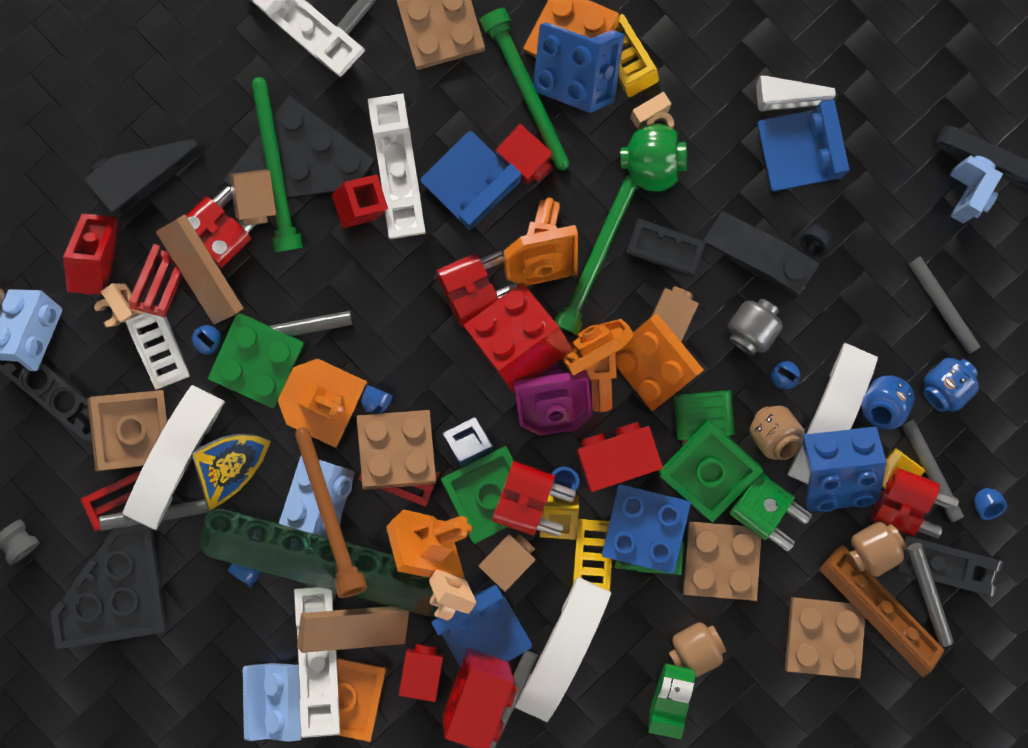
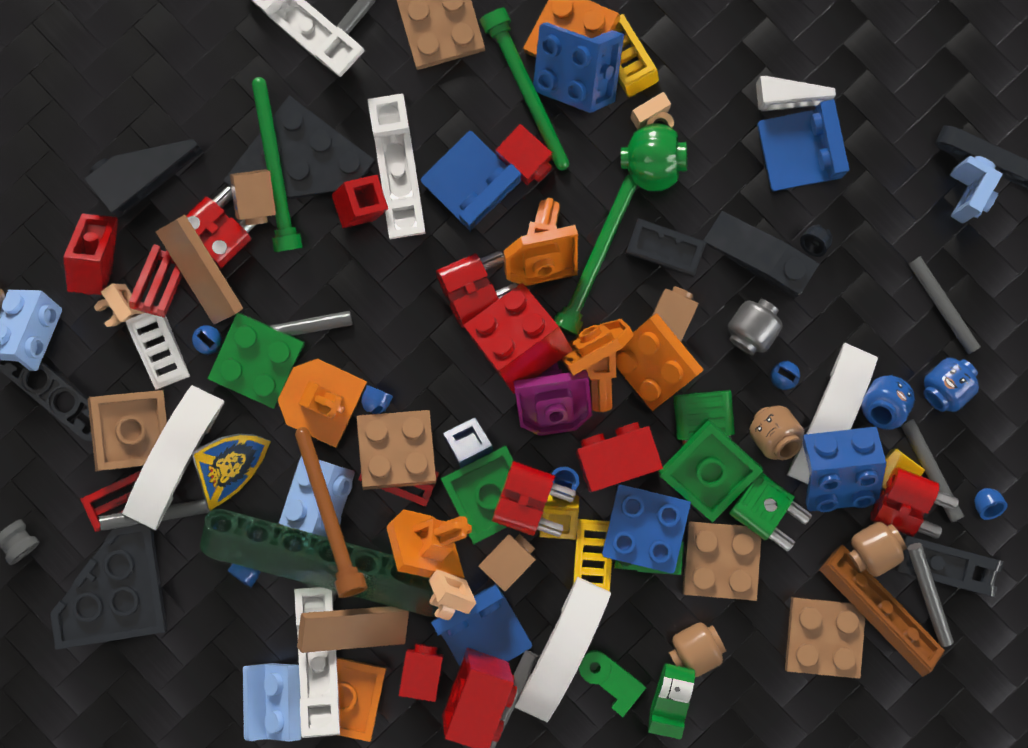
(602, 670): none -> green leg

